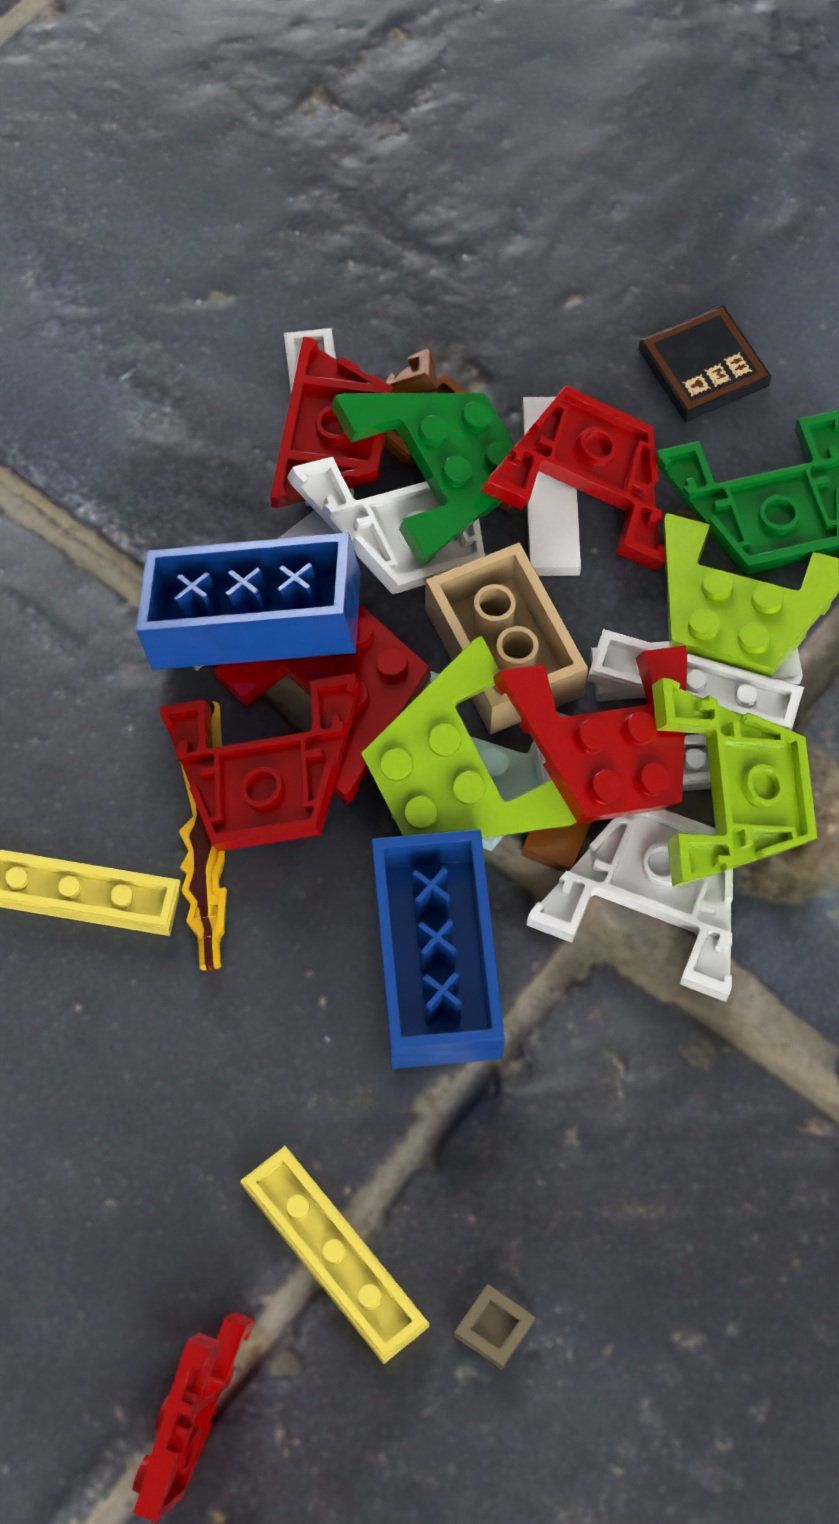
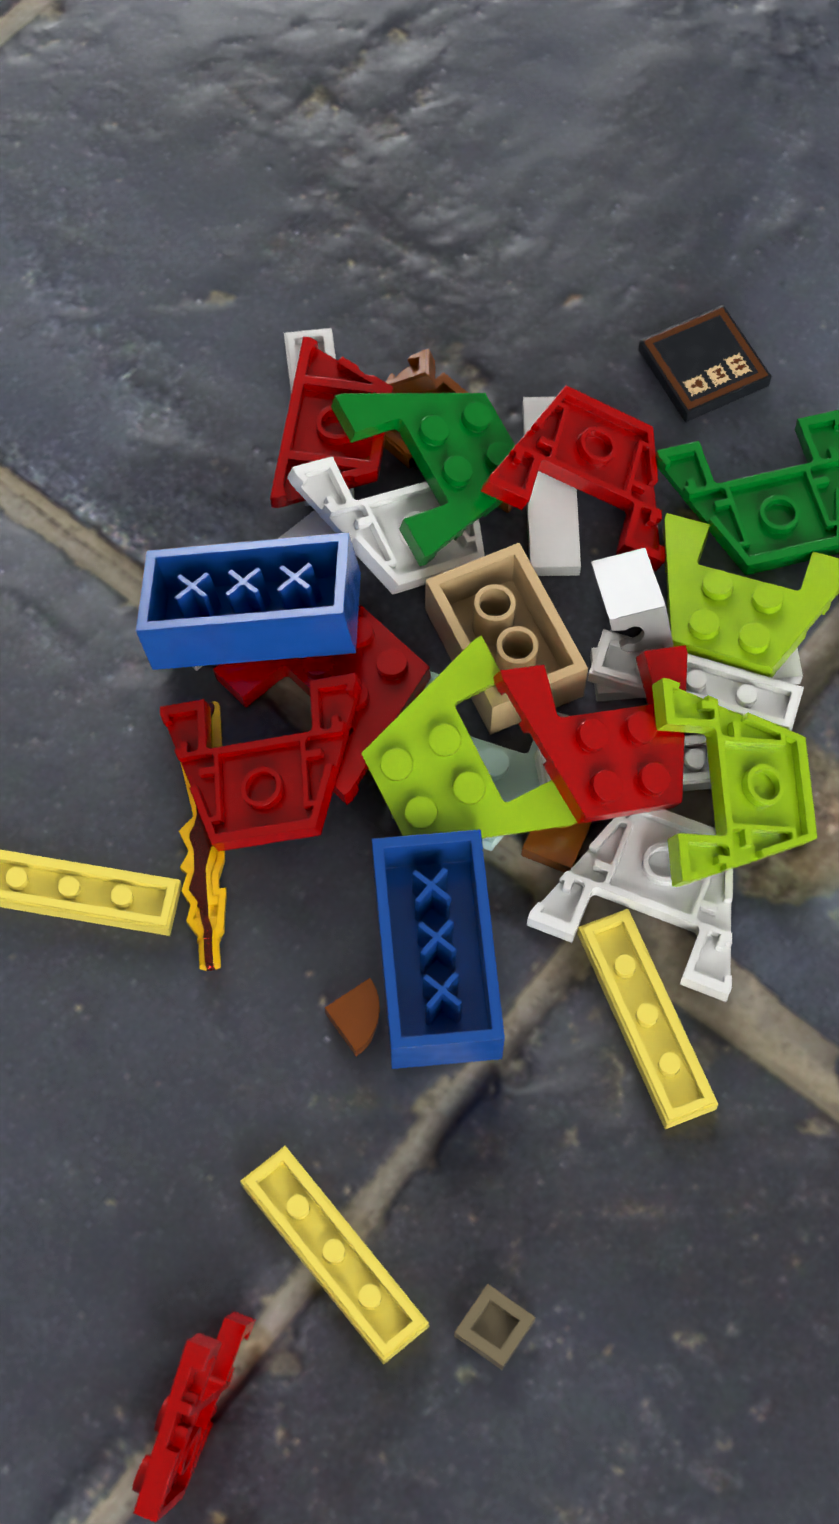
(356, 1015): none -> dark orange tile
(633, 599): none -> hinge
(647, 1019): none -> light yellow tile

